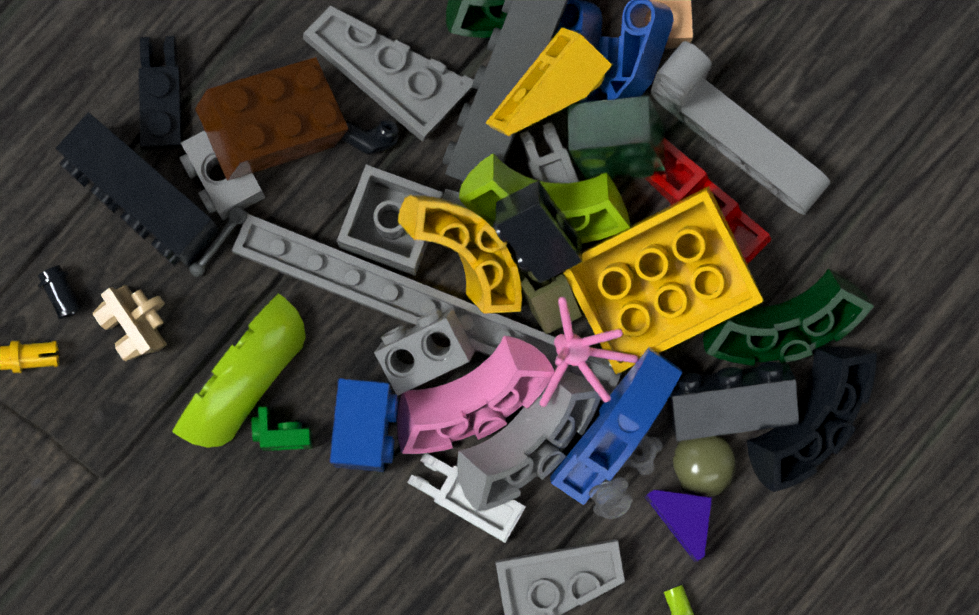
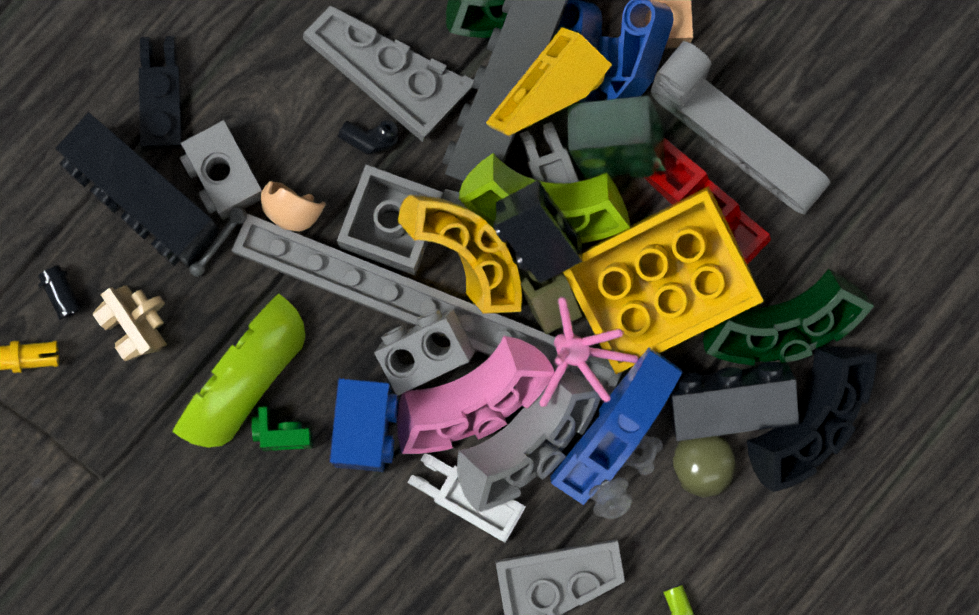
(271, 118): reddish brown brick -> none
(288, 208): none -> light nougat hair
(685, 517): dark purple slope -> none

